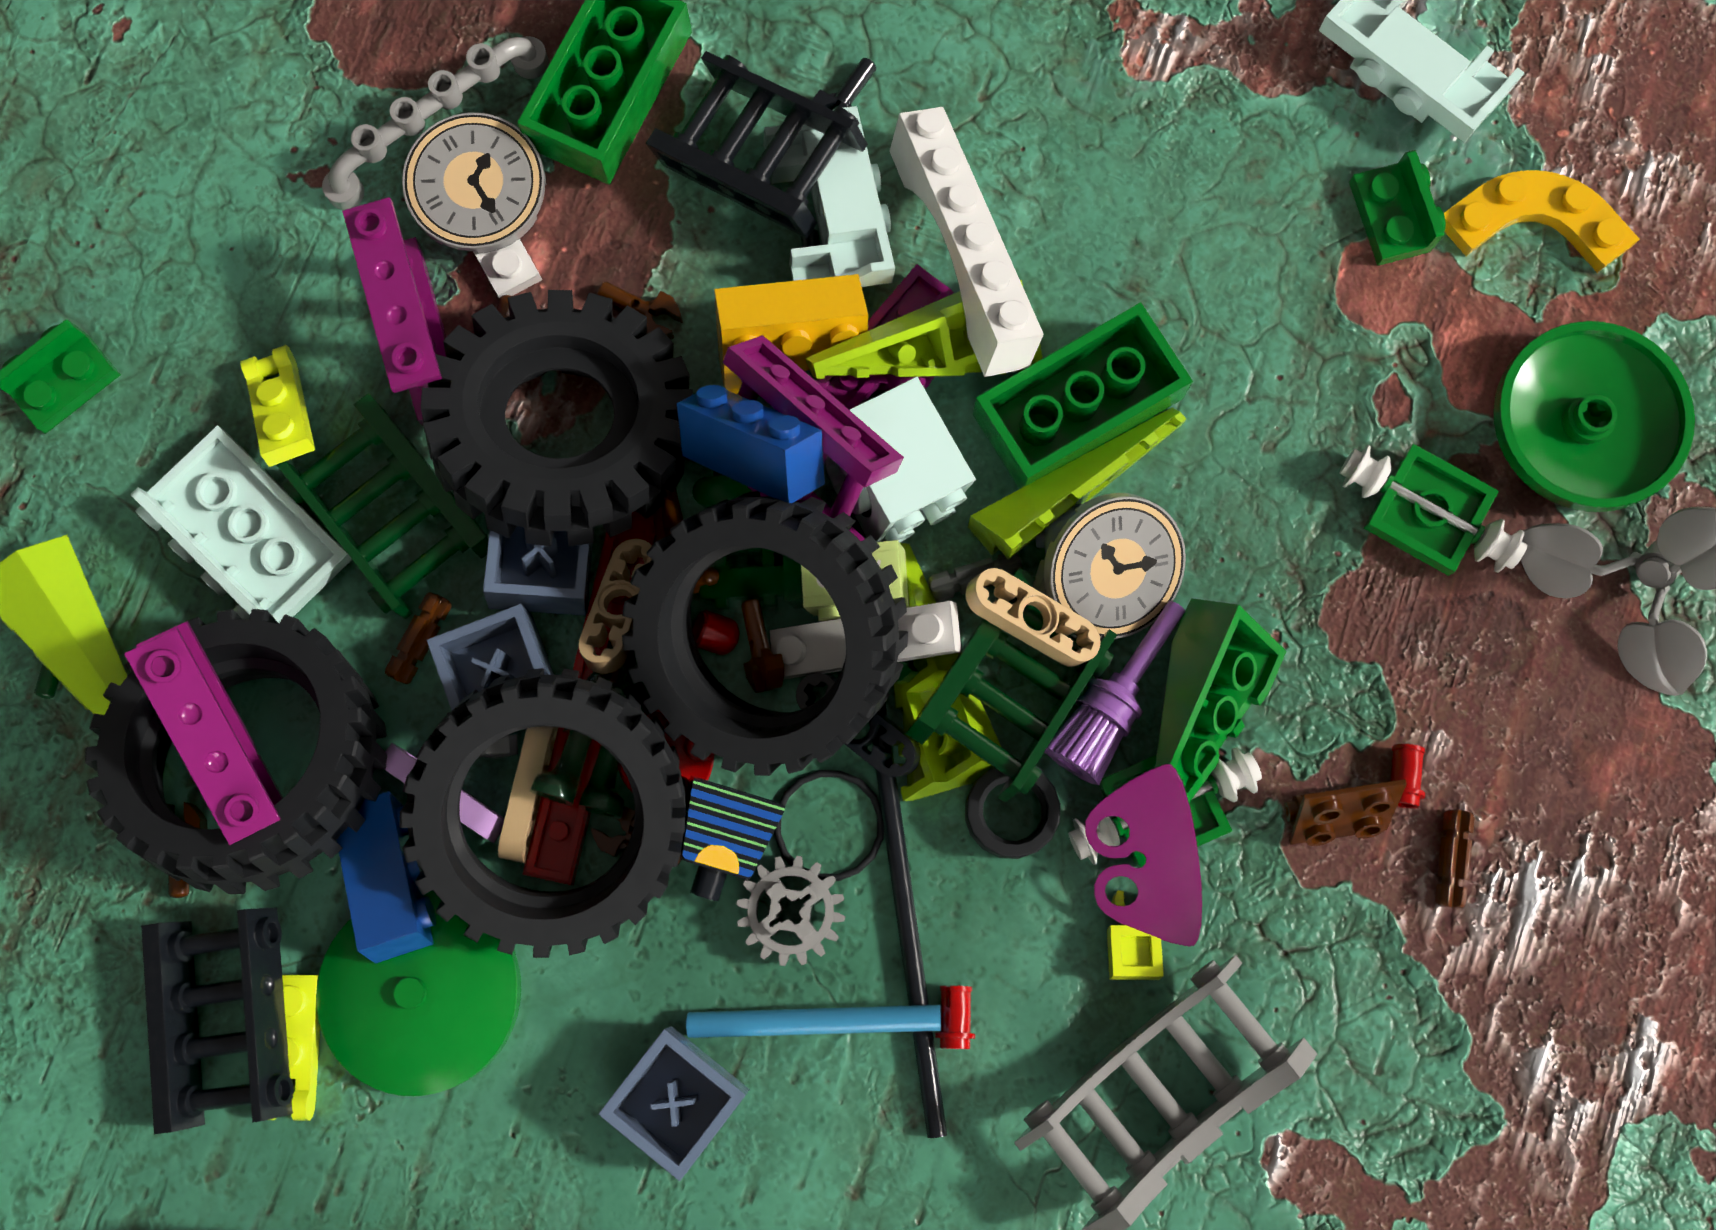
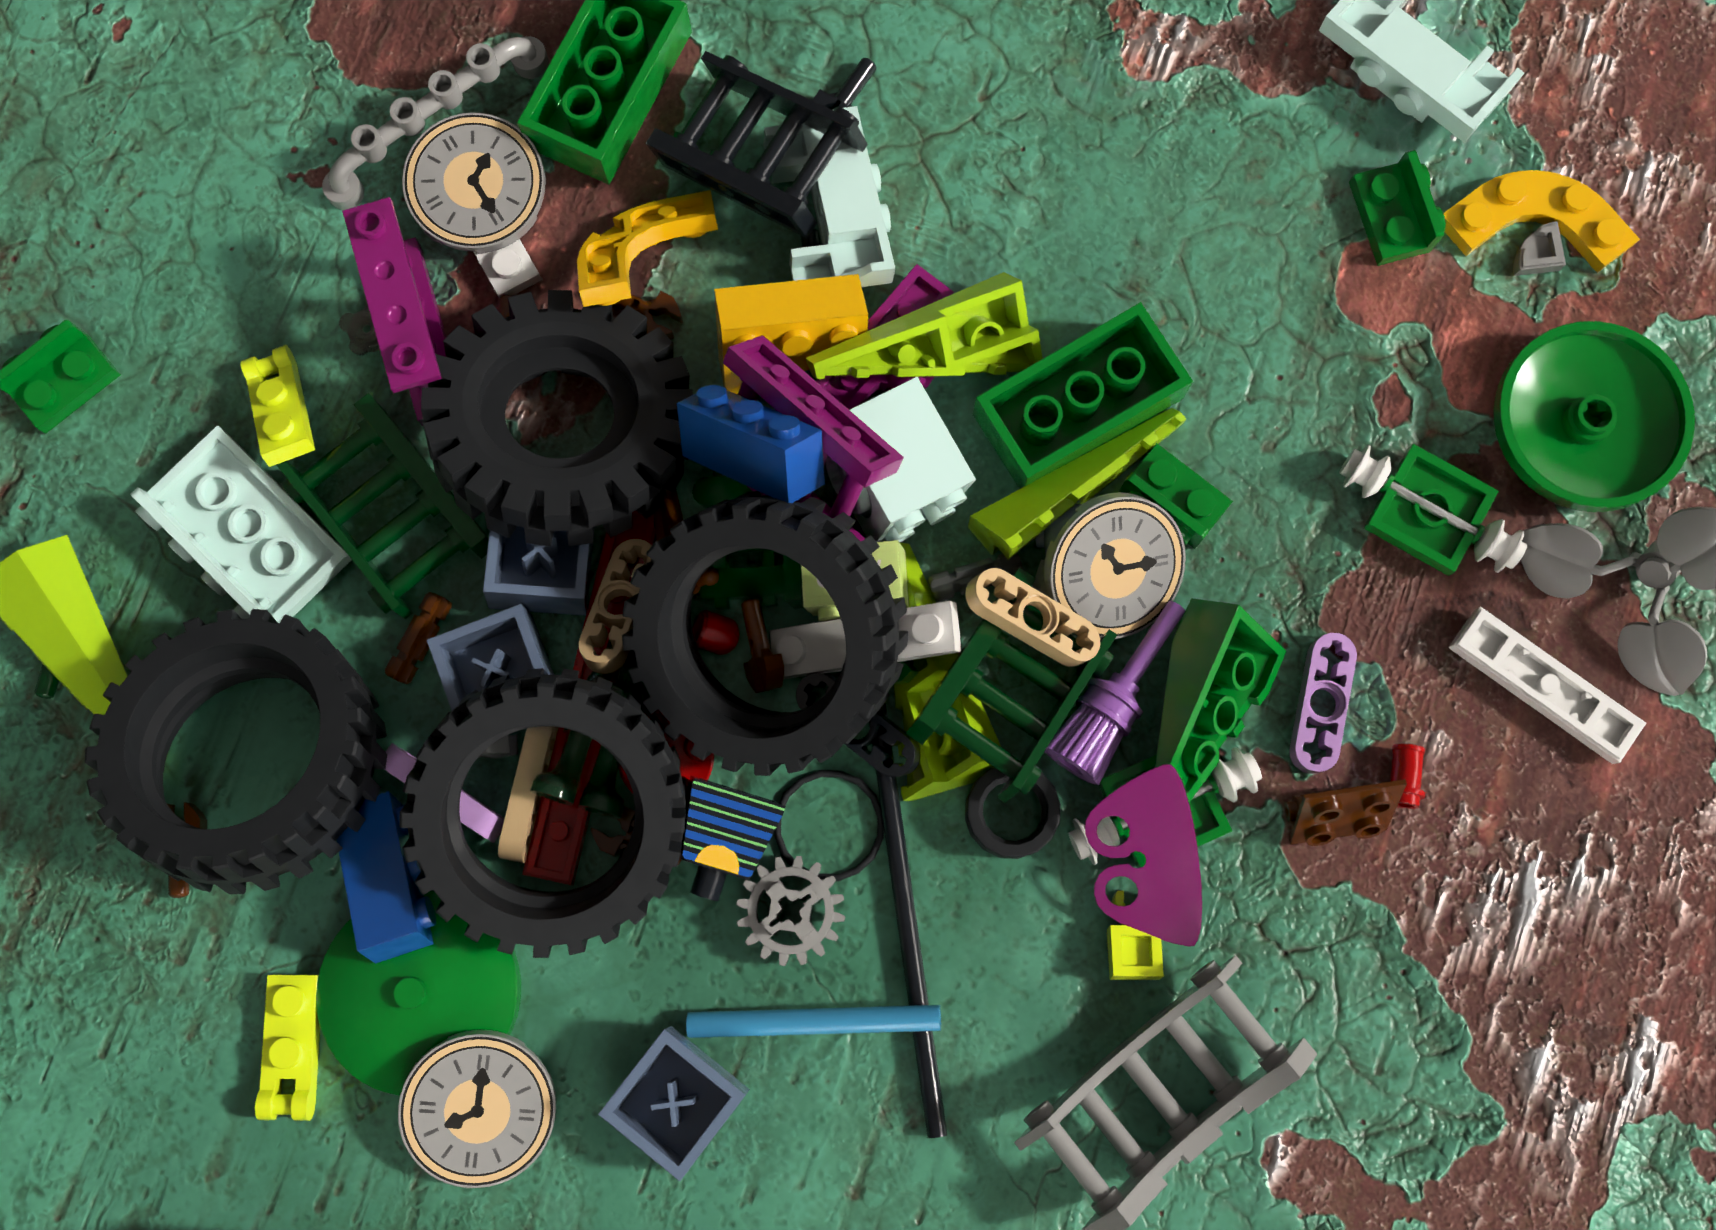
(174, 1028): black fence -> none
(206, 731): magenta fence -> none
(353, 324): none -> clear smoke plate
(477, 1109): none -> tile
(606, 259): none -> yellow plate
(955, 1017): red pin -> none
(994, 302): white arch -> none
(1180, 492): none -> green bracket
(1341, 692): none -> lavender beam
(1454, 858): reddish brown axle -> none
(1540, 252): none -> light grey tile
(1547, 685): none -> white plate

